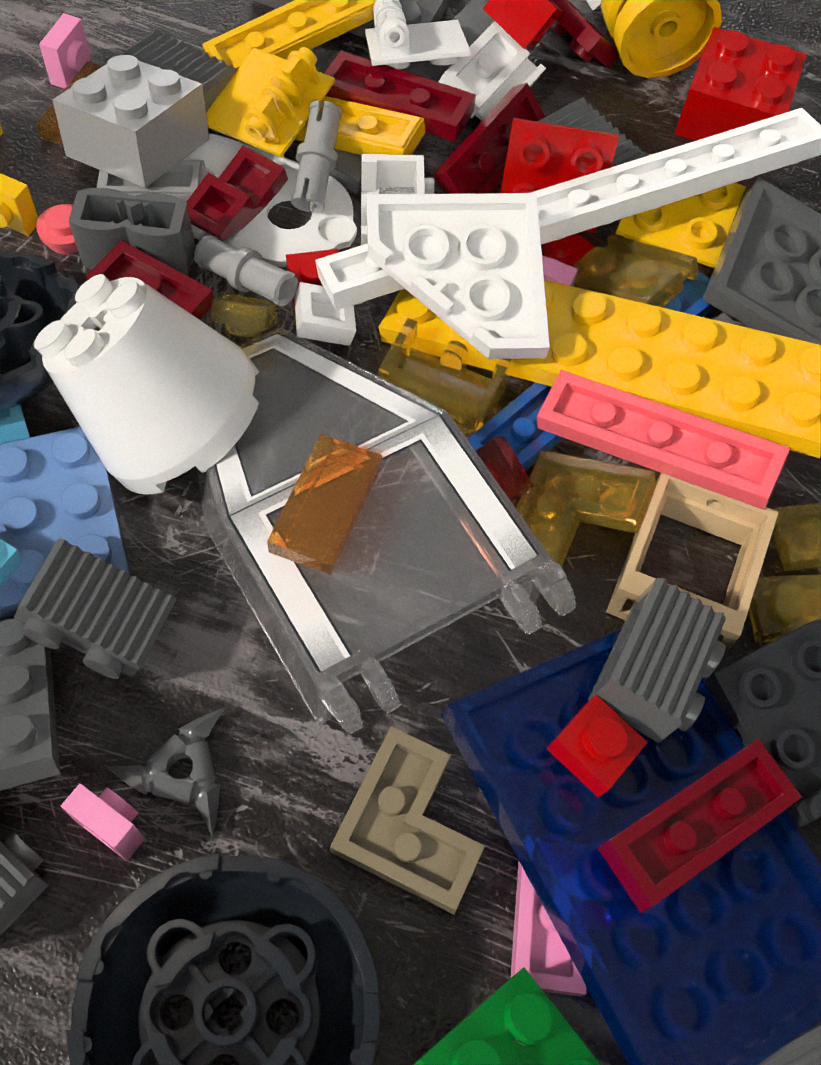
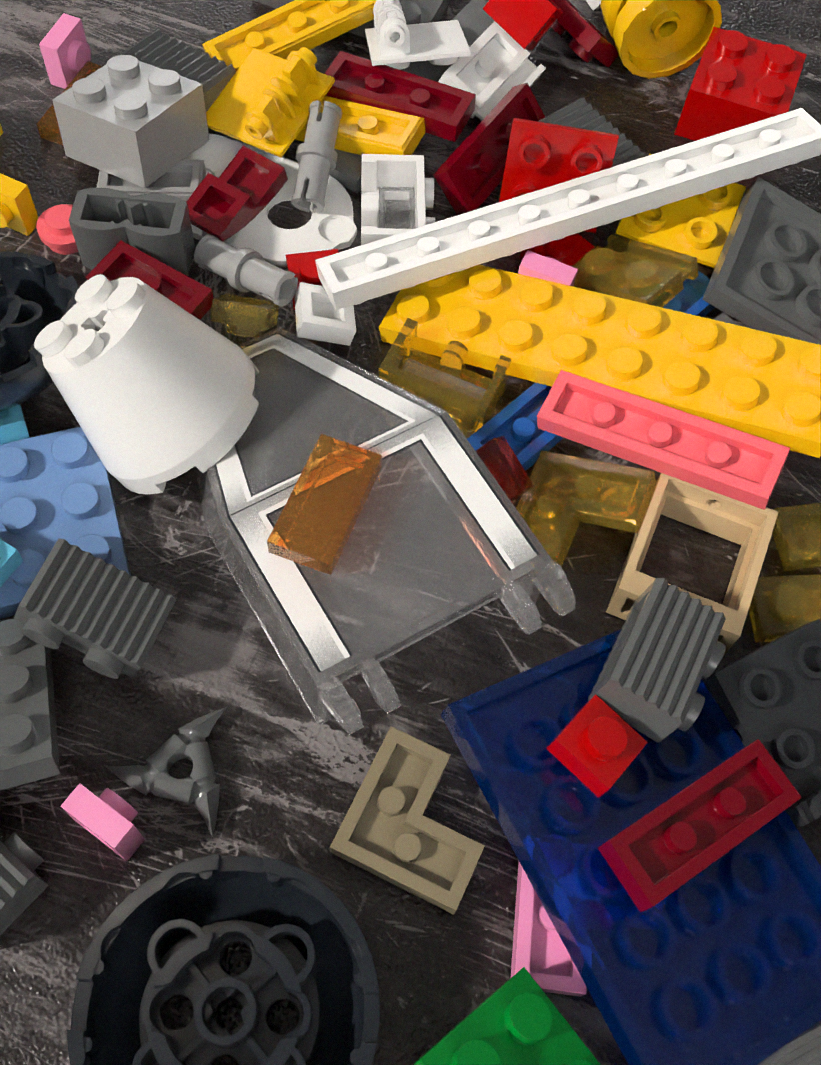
(469, 263): white plate -> none

